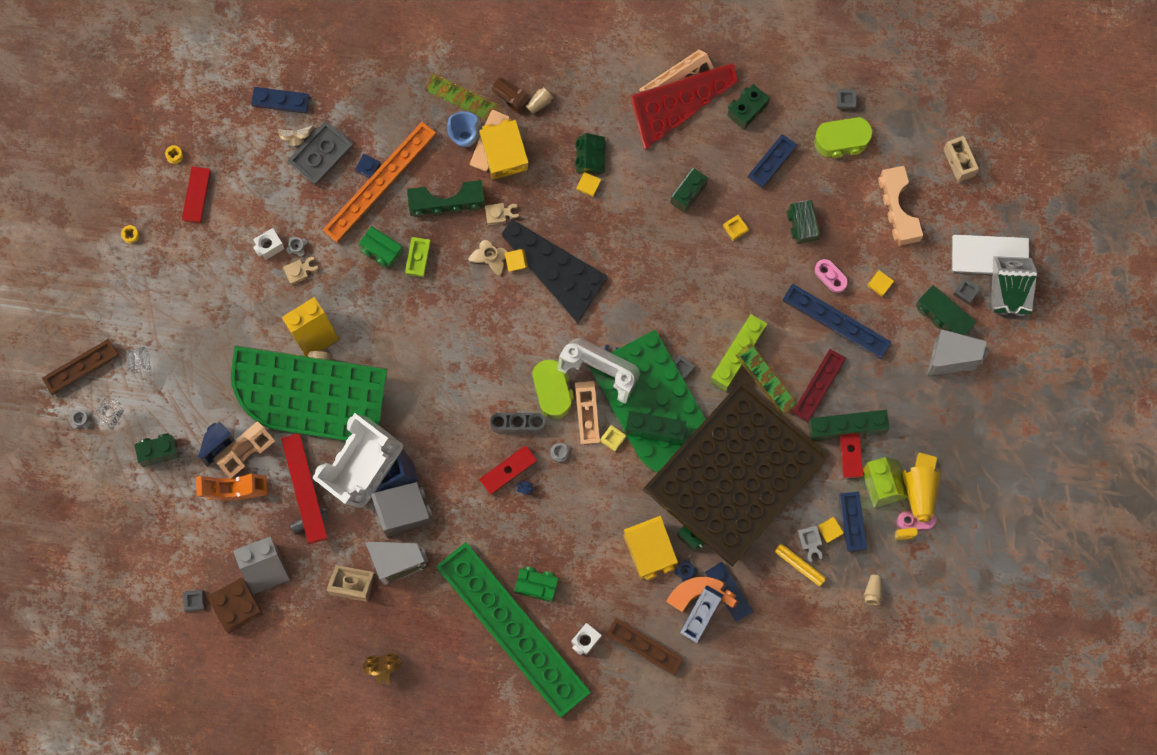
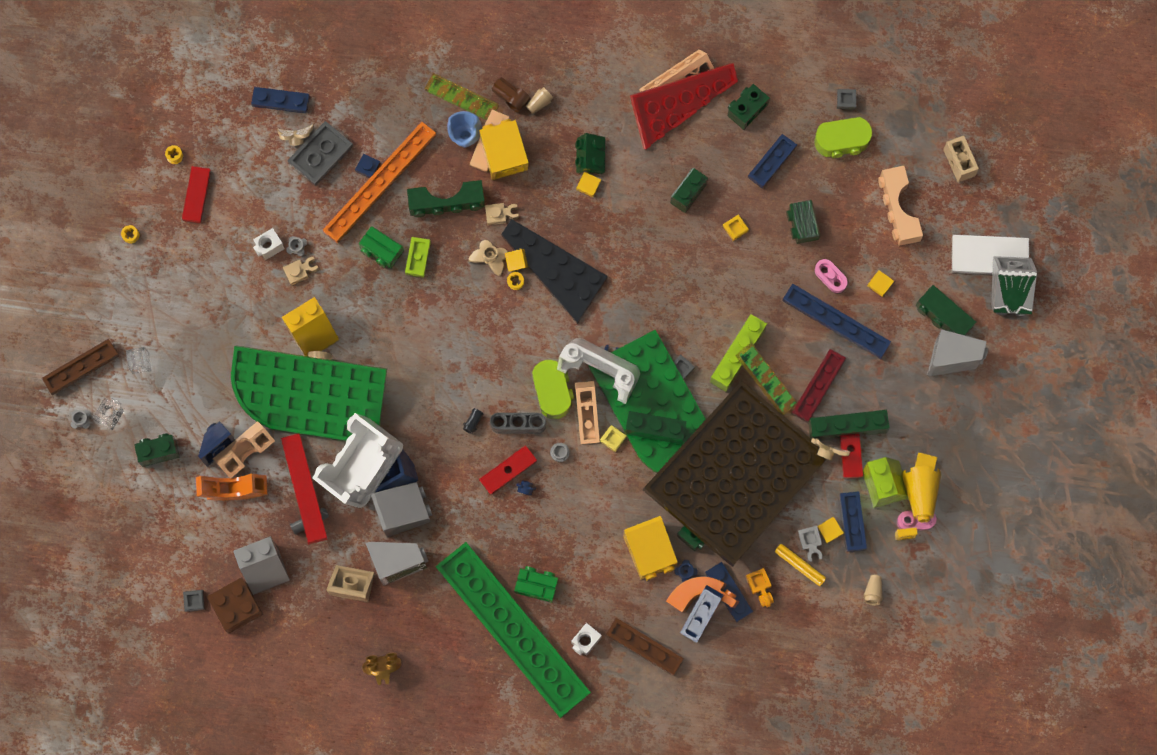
(472, 421): none -> black pin
(510, 283): none -> yellow bush
(760, 582): none -> light orange plate
(828, 451): none -> tan animal
(966, 291): dark grey plate -> none

